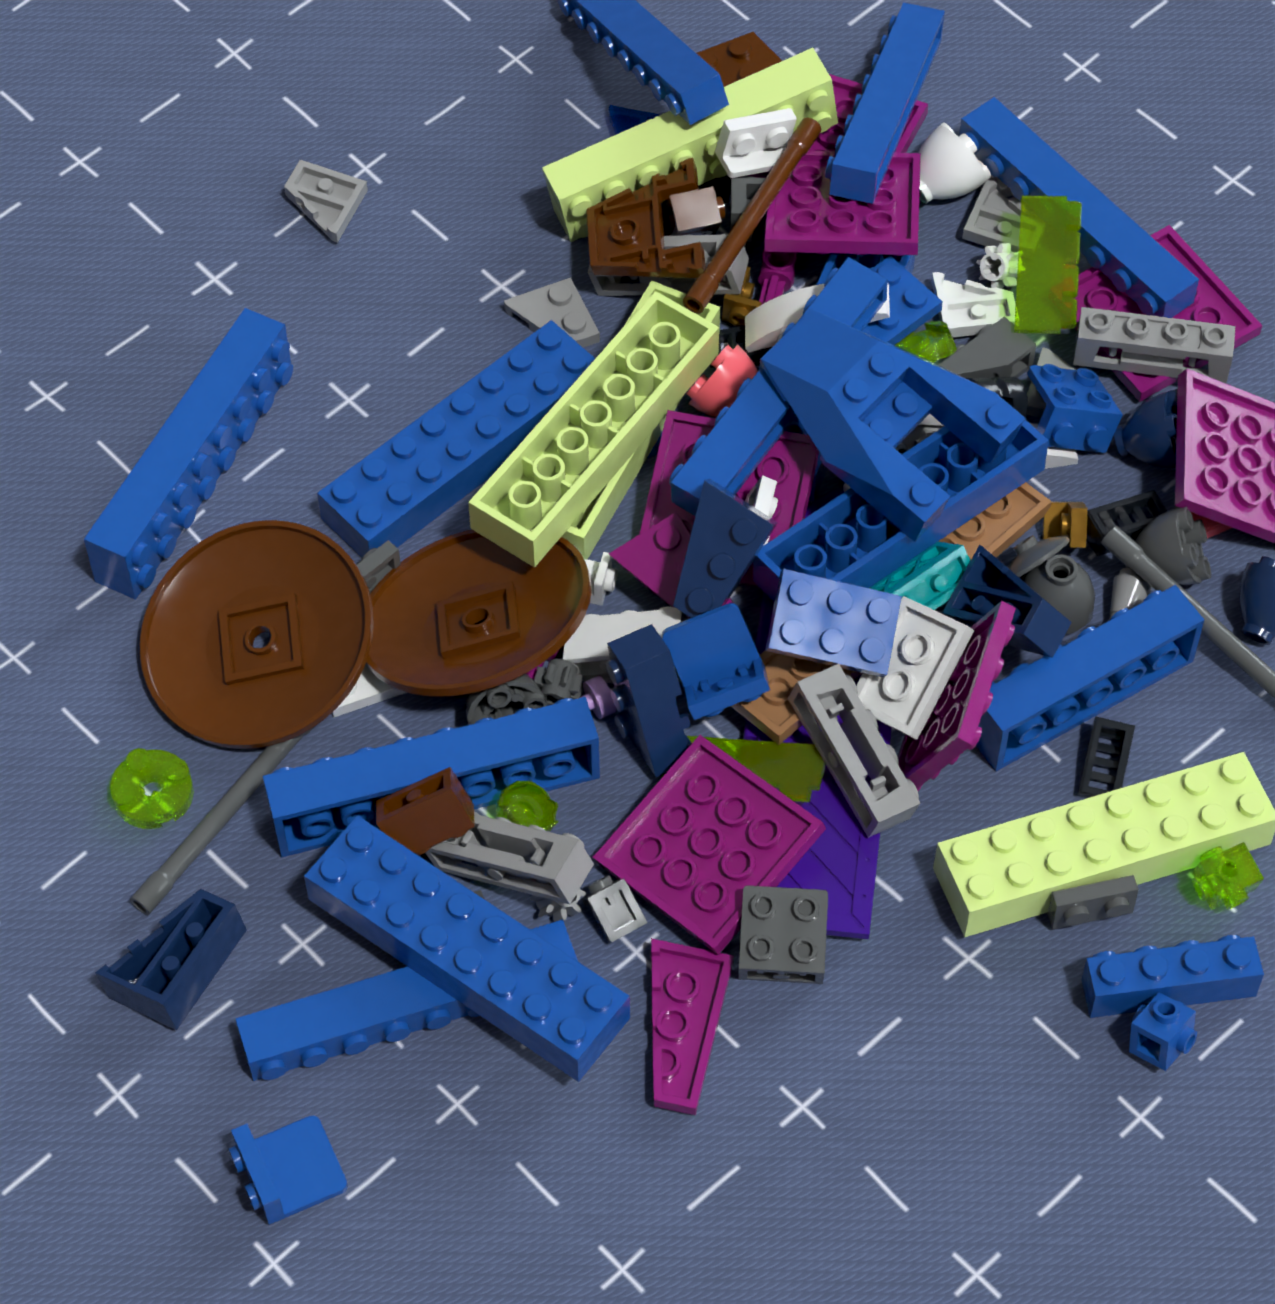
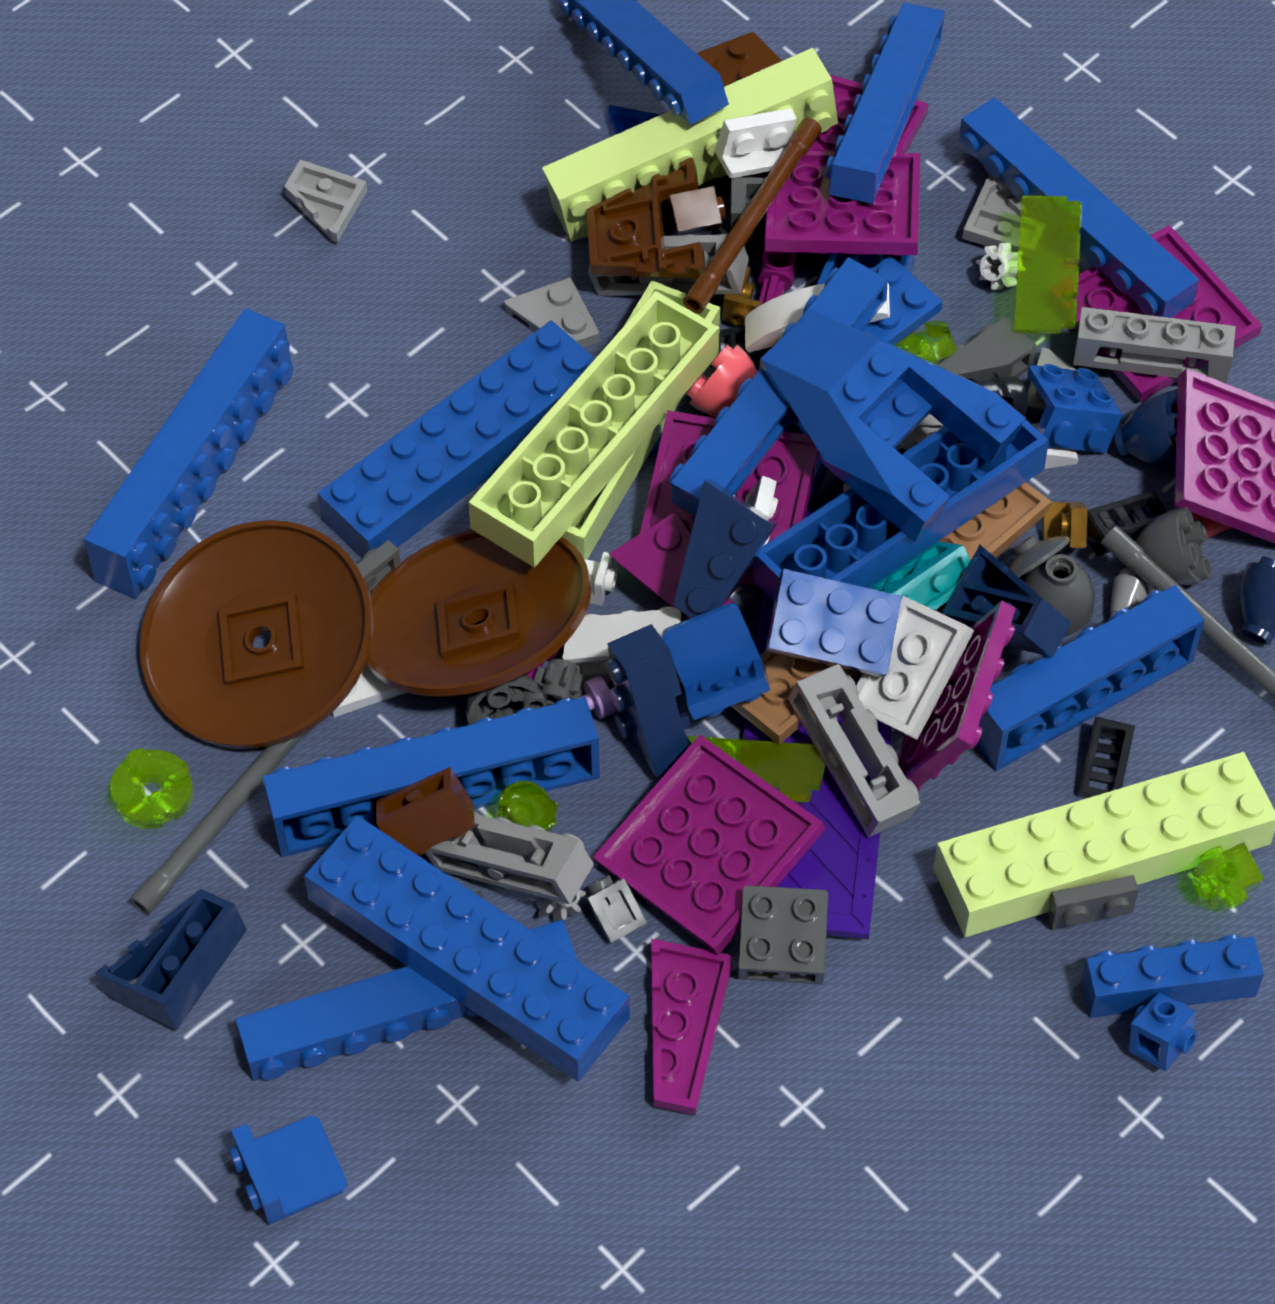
(949, 166): white piece -> none
(971, 305): white wing -> none

